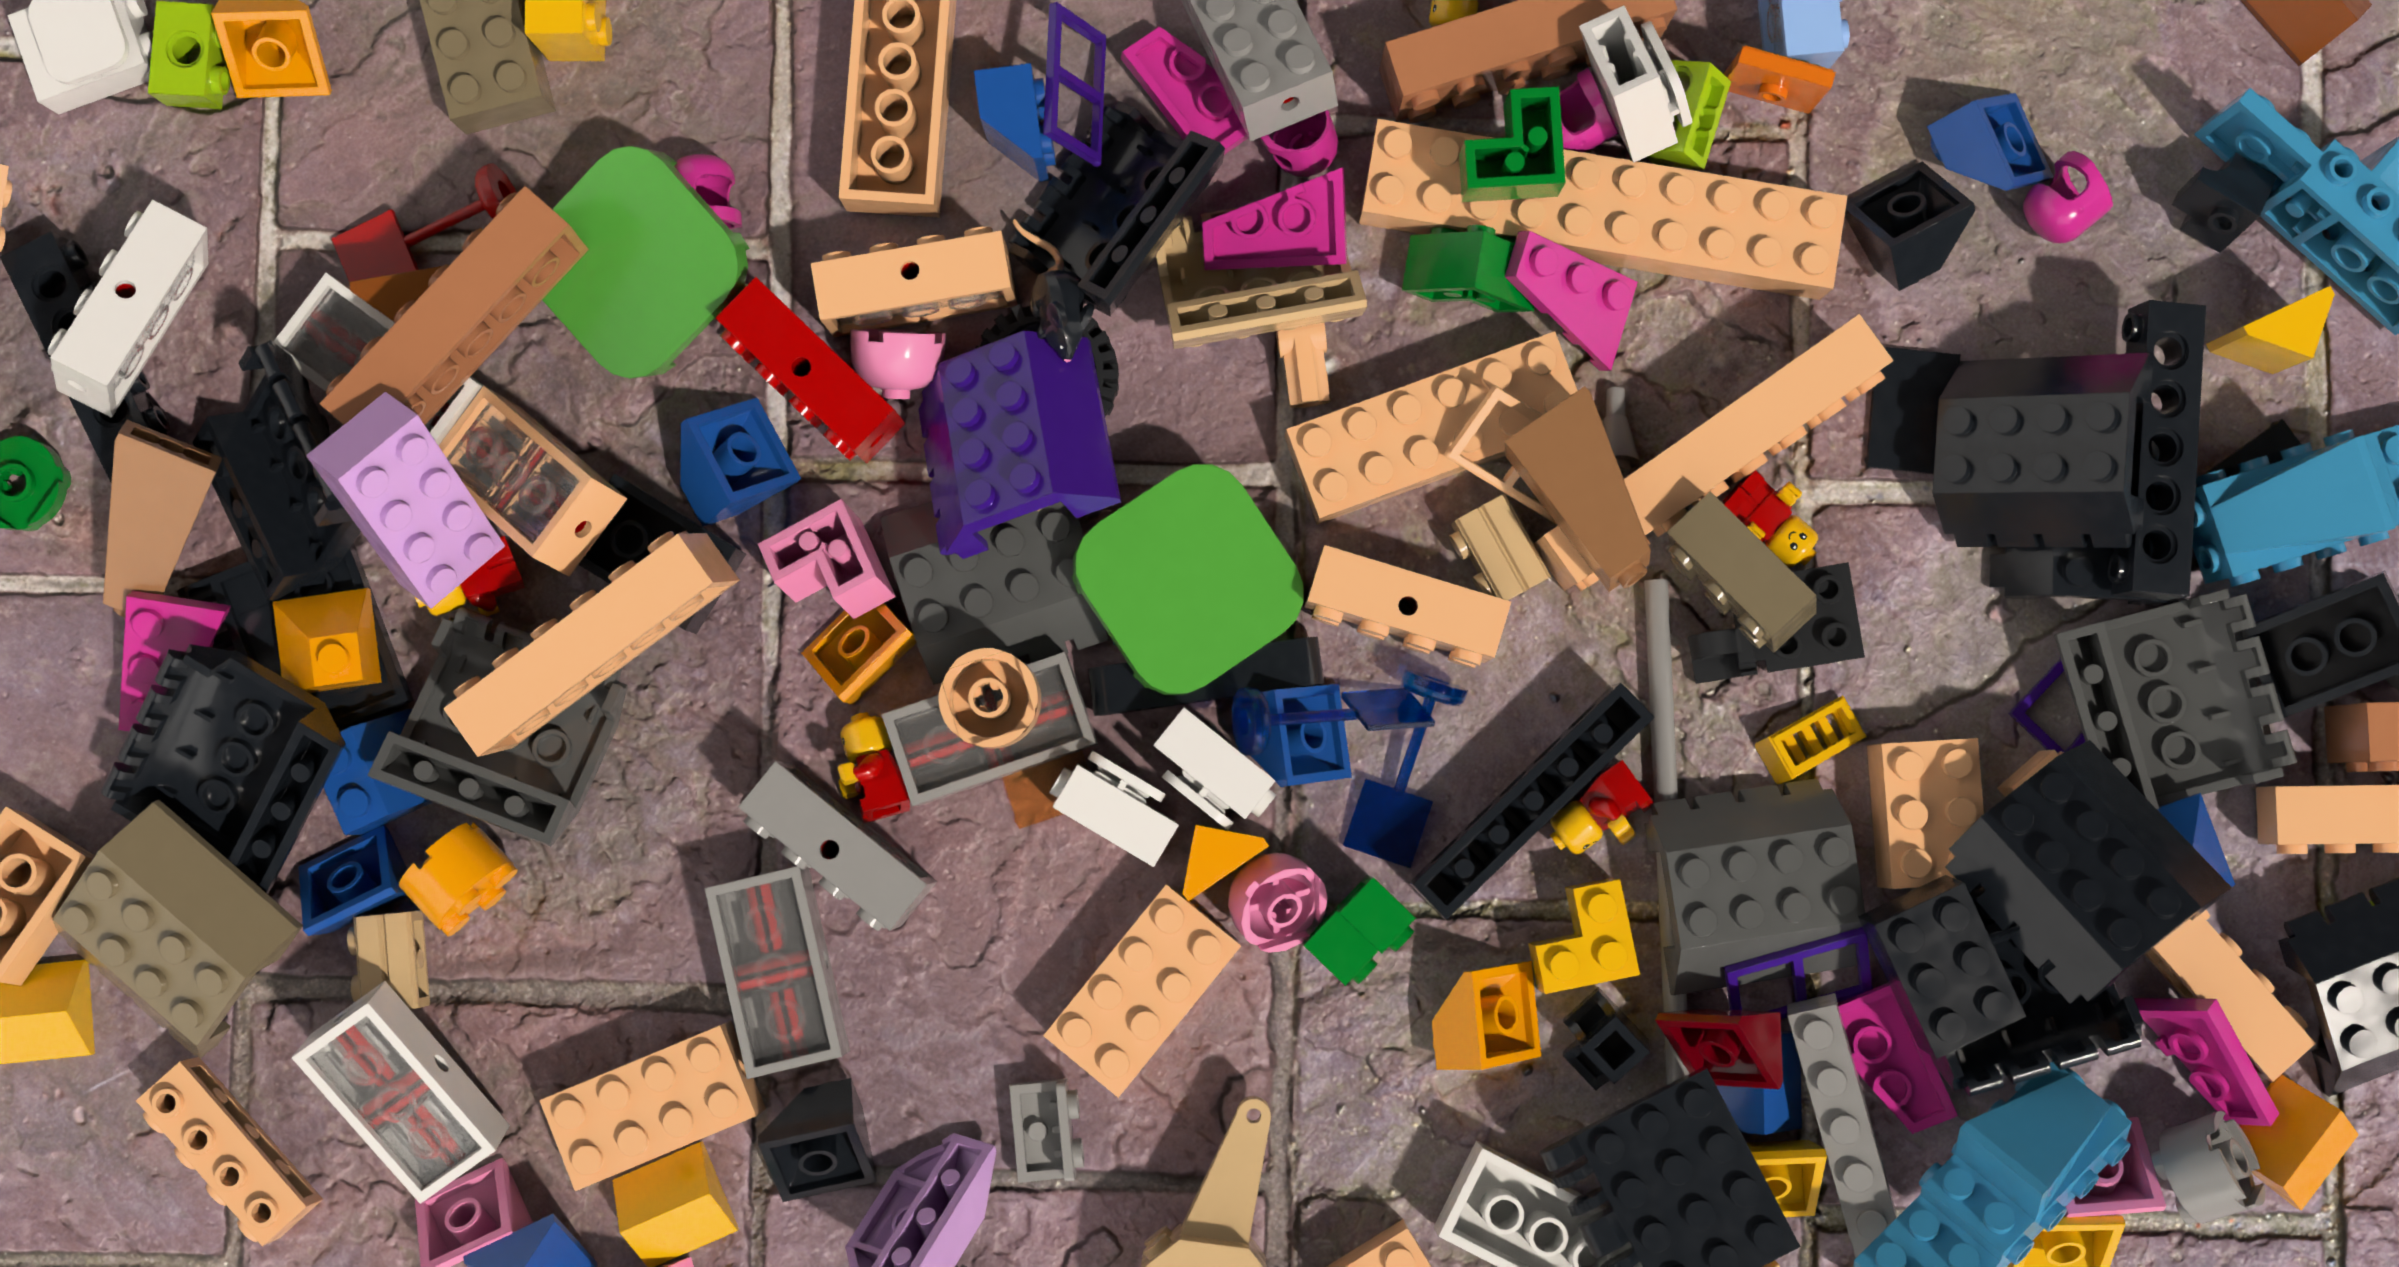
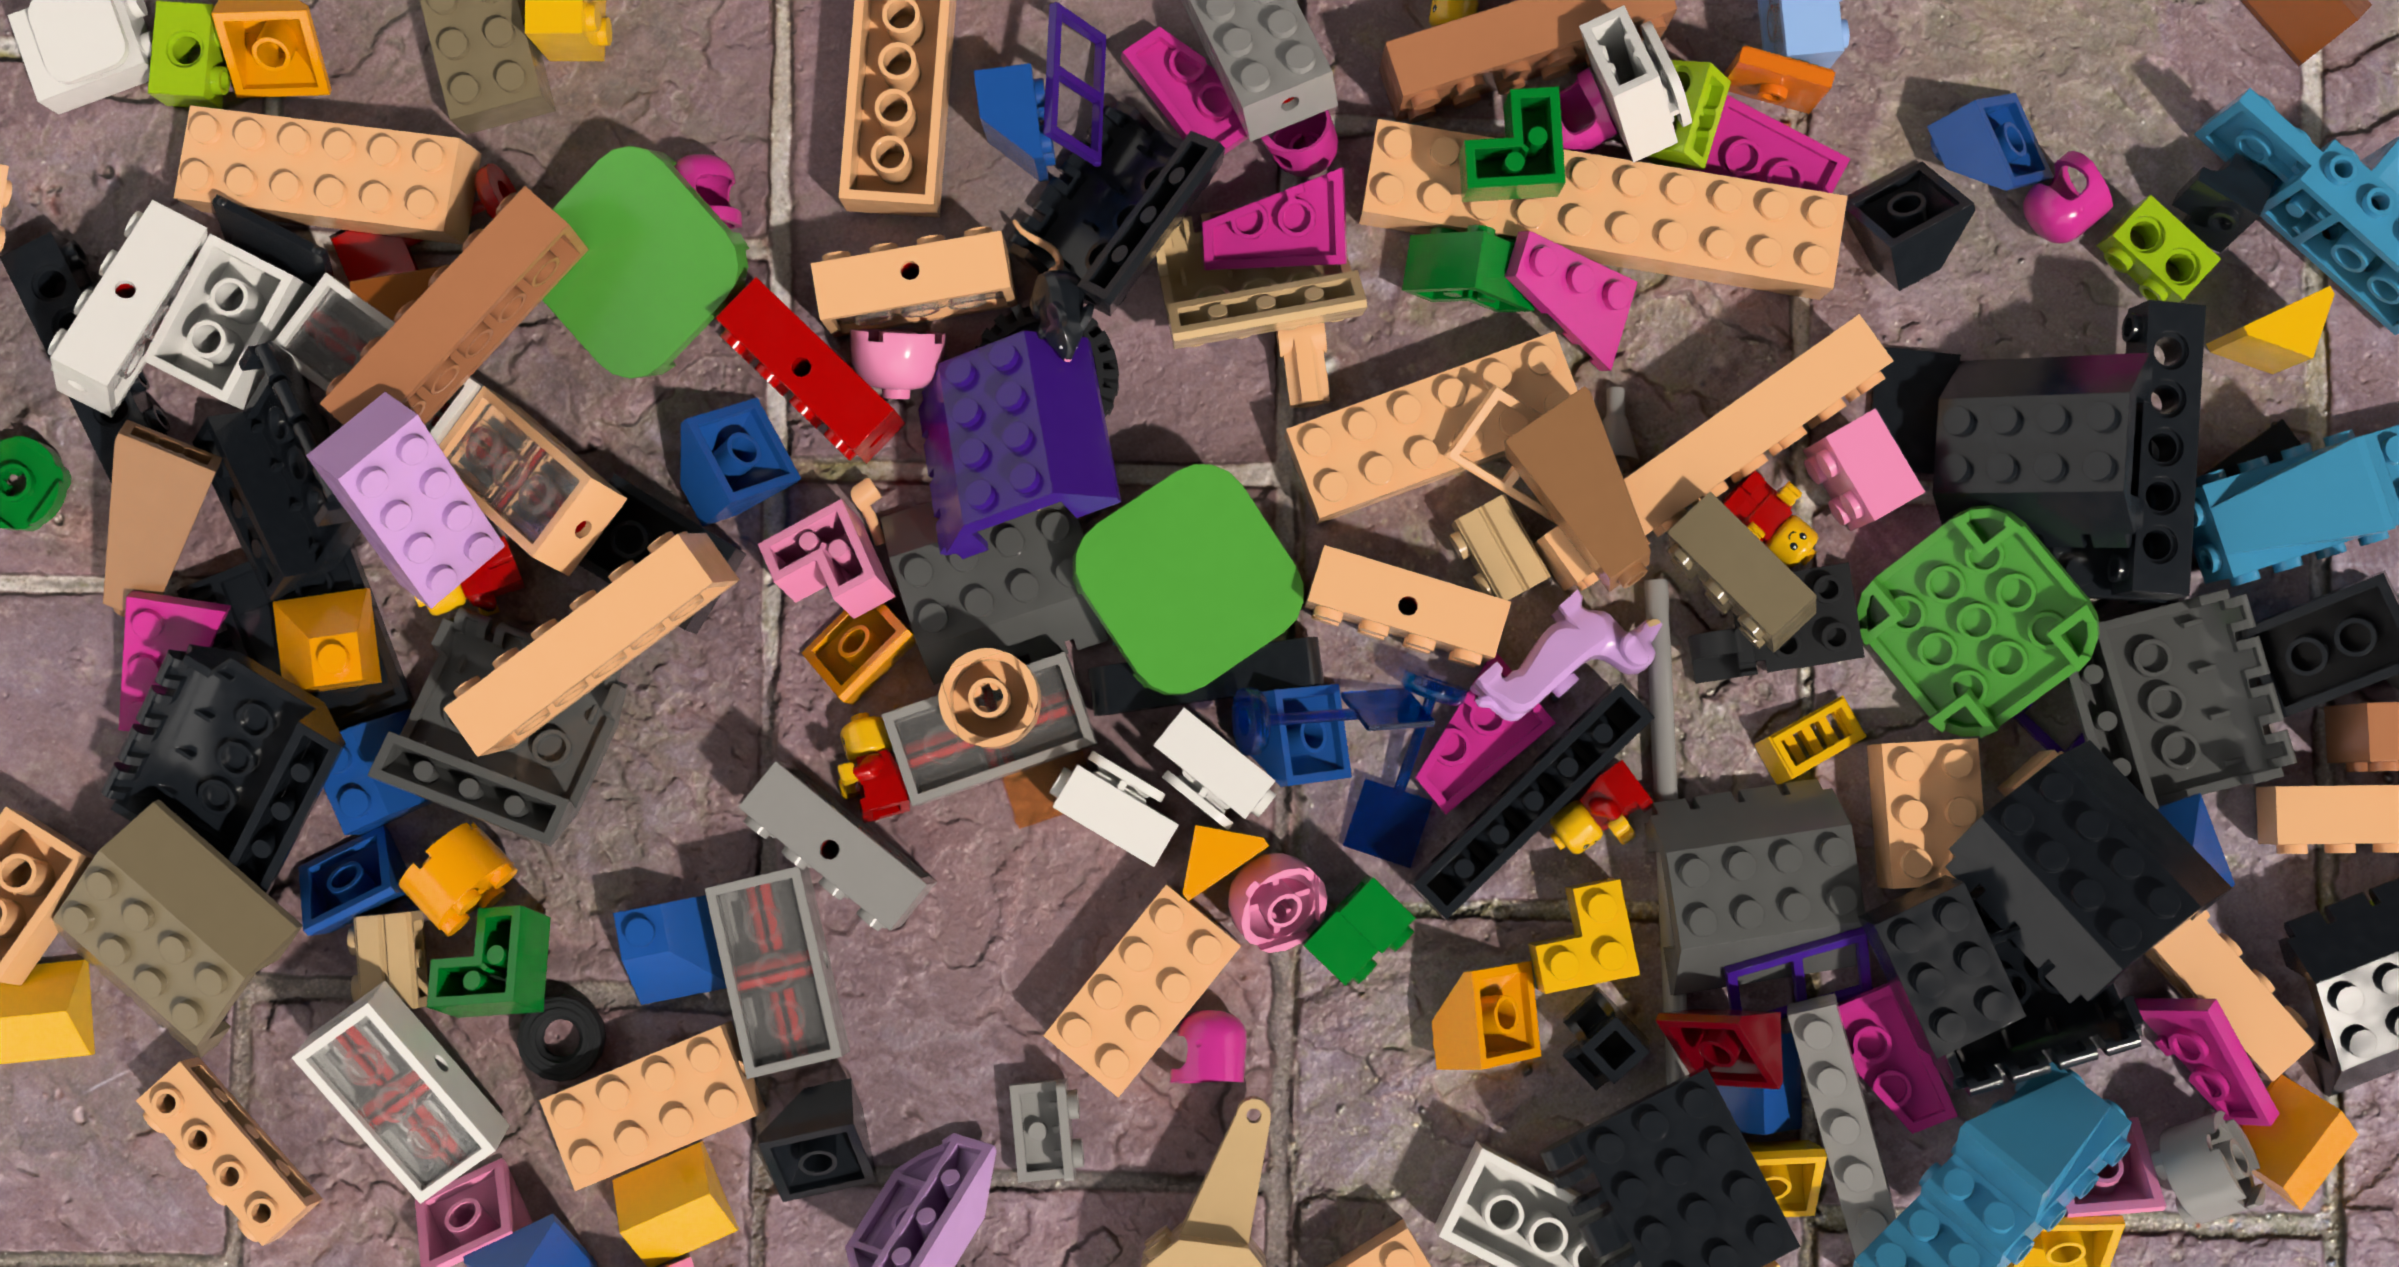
(220, 311): none -> white brick
(272, 242): none -> black piece
(329, 174): none -> light nougat brick
(503, 974): none -> green brick
(590, 1046): none -> black tyre
(670, 950): none -> blue slope
(864, 495): none -> light nougat hand
(1214, 1048): none -> dark pink helmet
(1476, 747): none -> dark pink wing
(1560, 651): none -> lavender animal
(1770, 152): none -> dark pink wing
(1862, 471): none -> bright pink brick
(1978, 621): none -> bright green tile
(2165, 242): none -> lime brick

